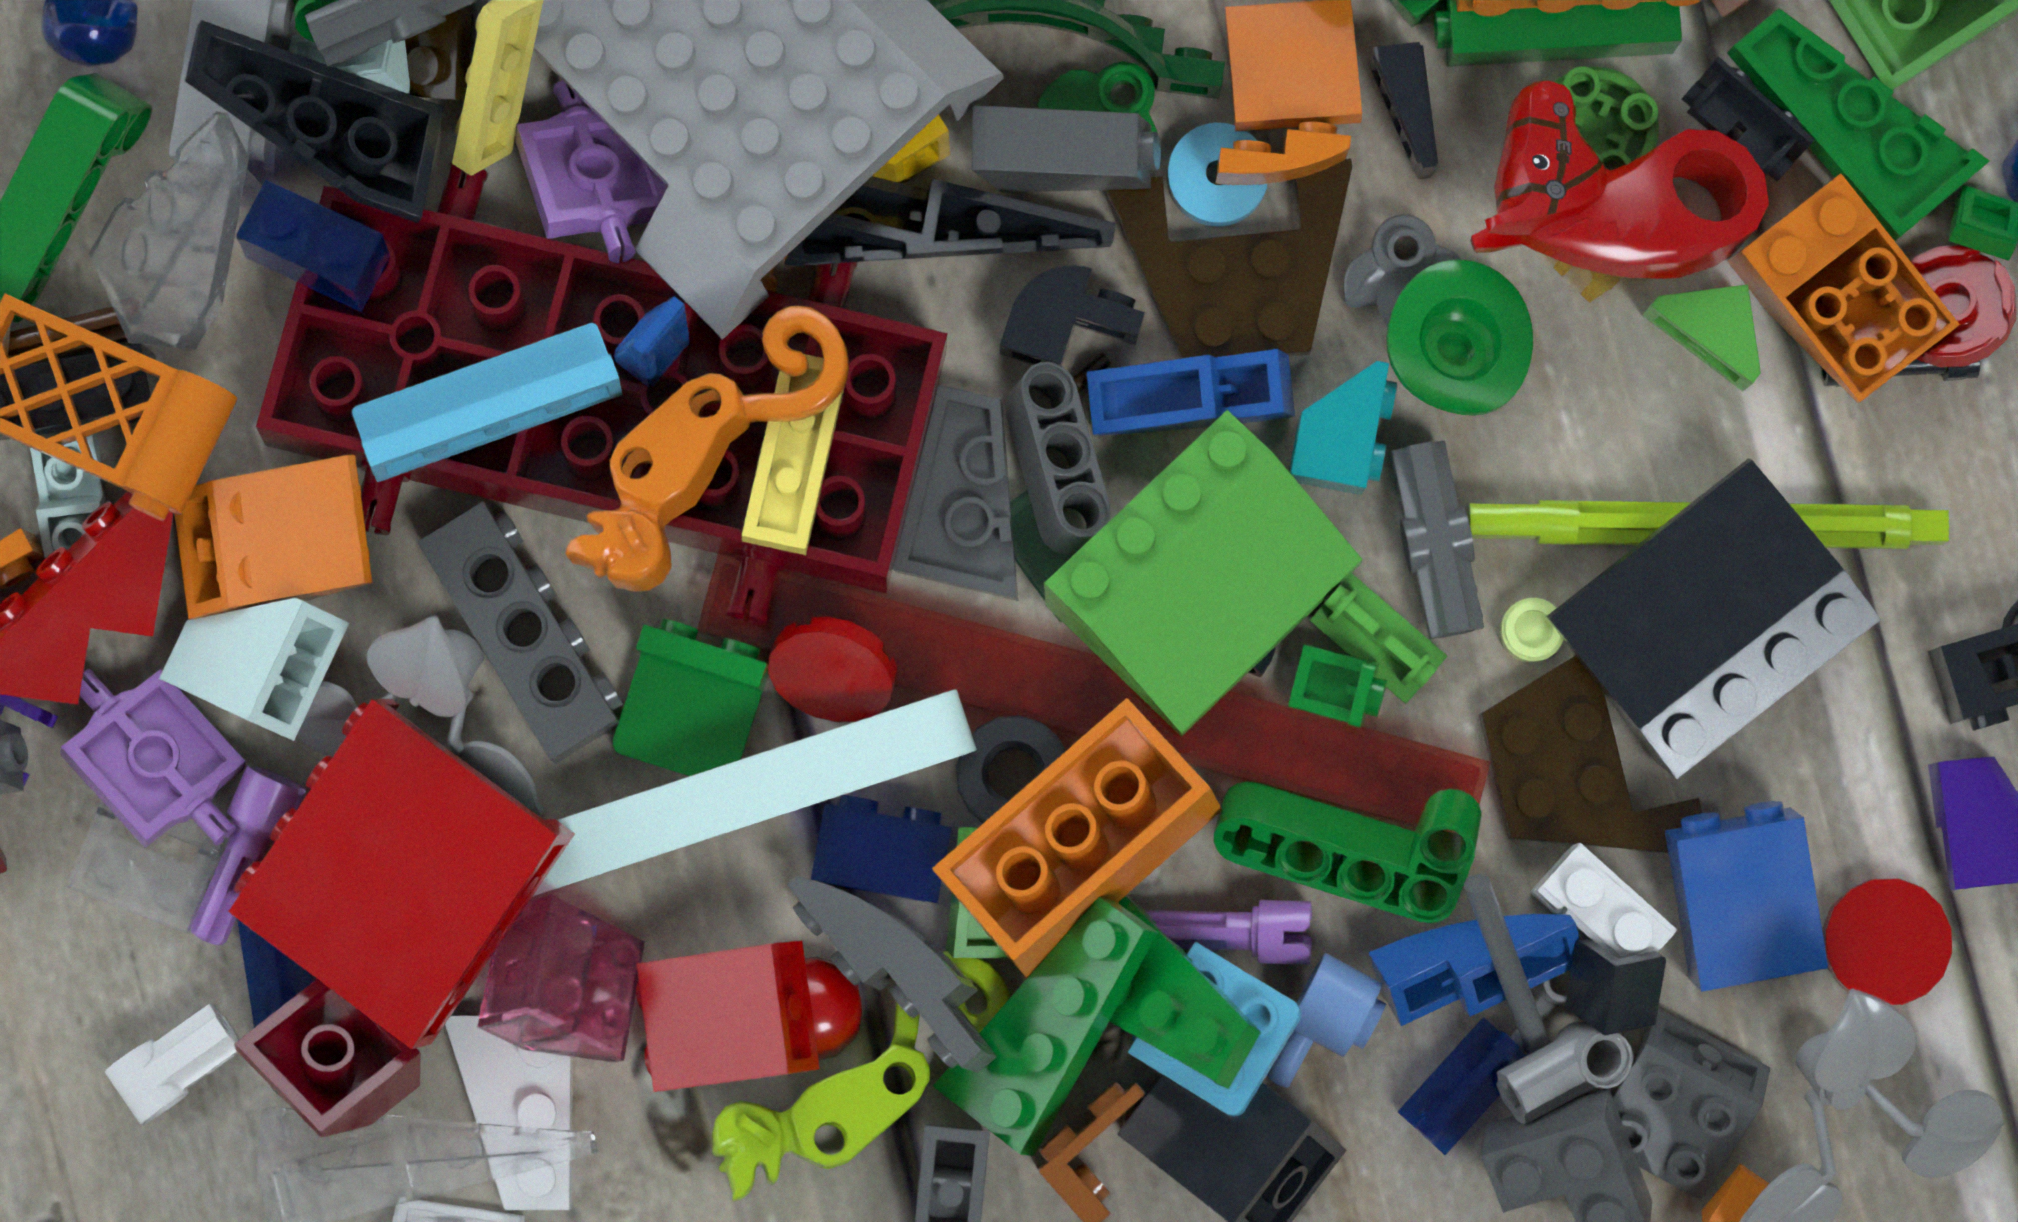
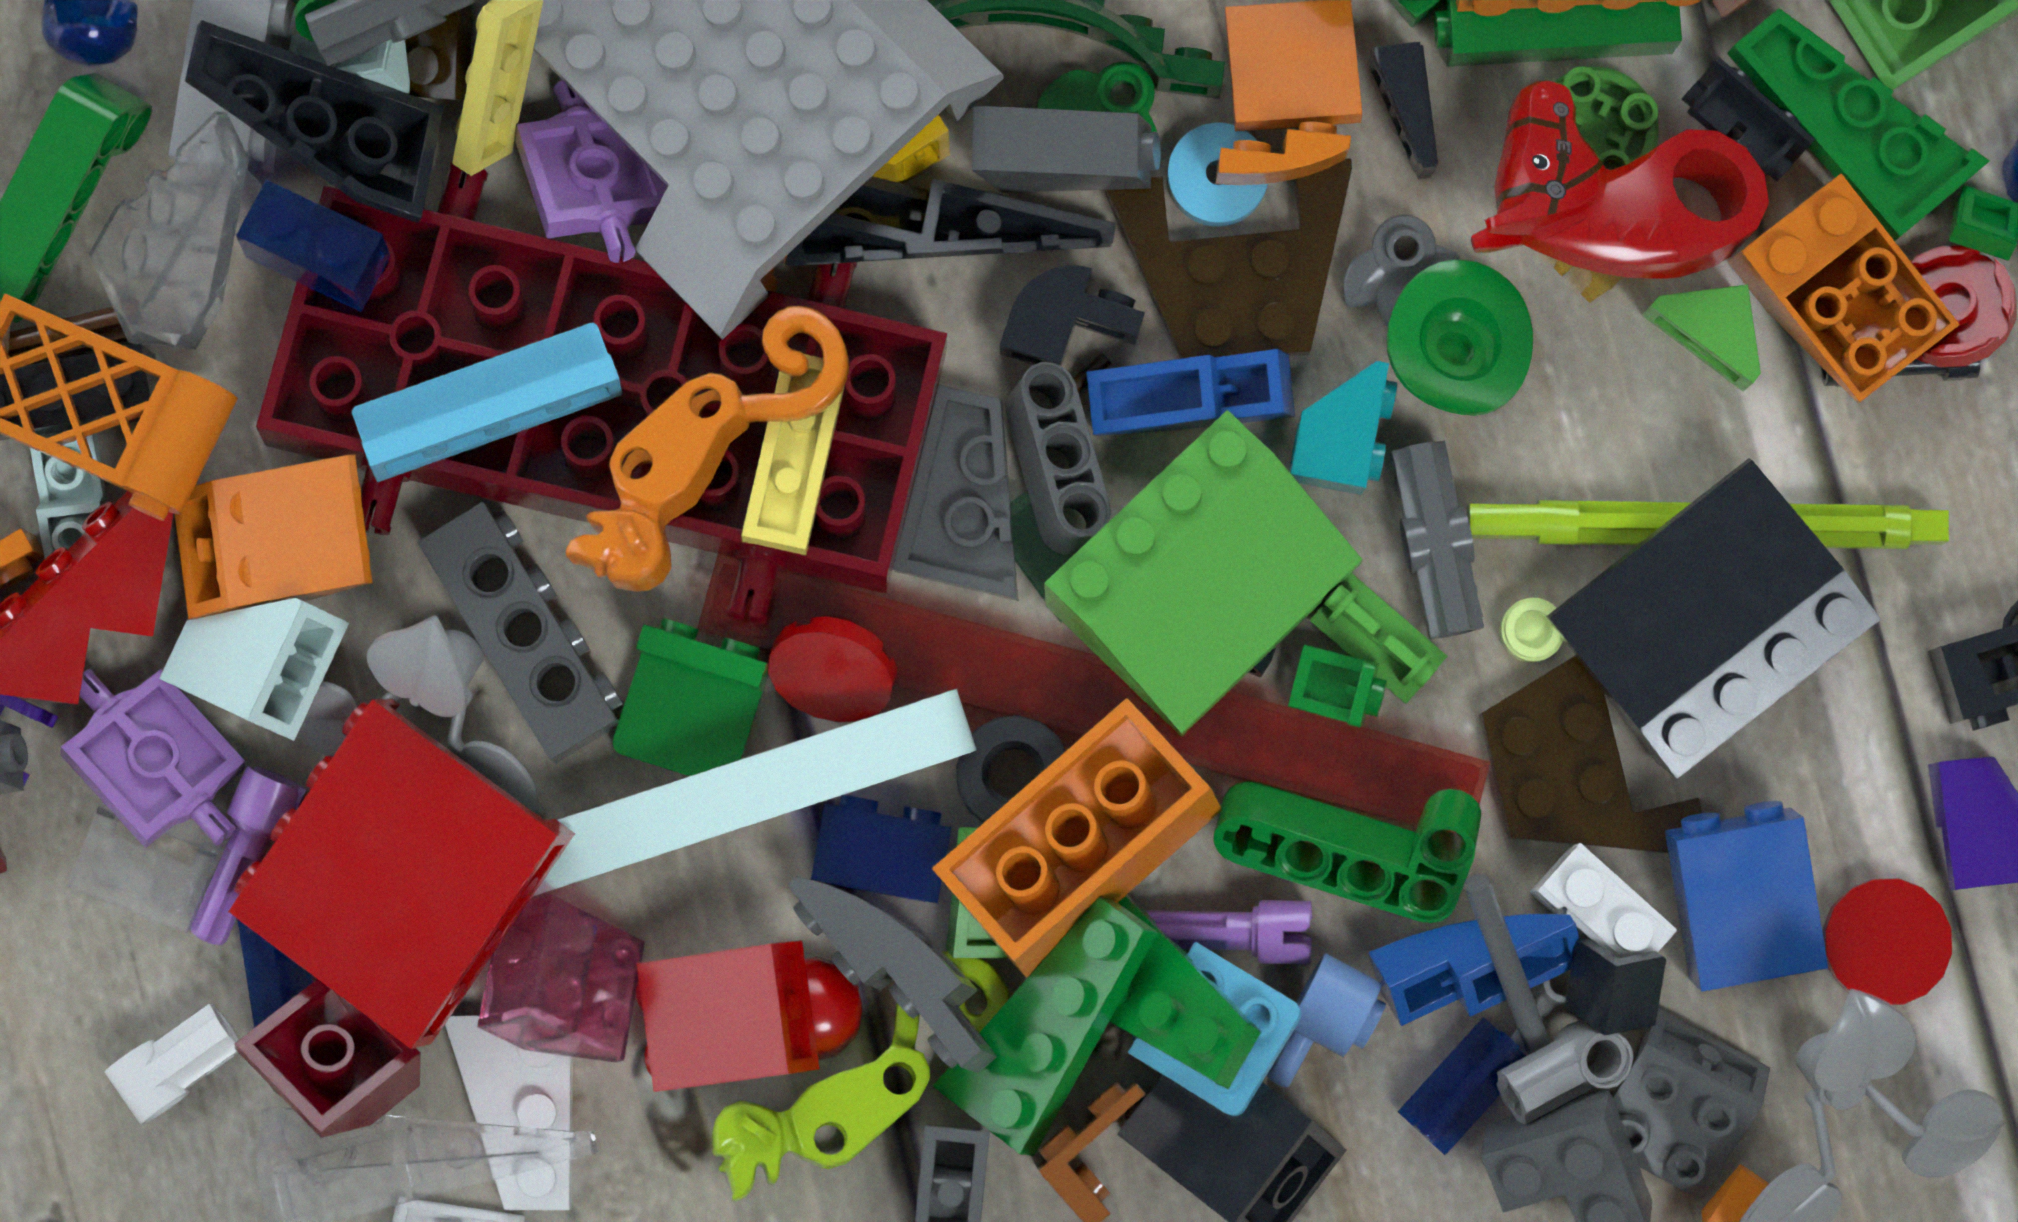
(654, 342): blue slope -> none

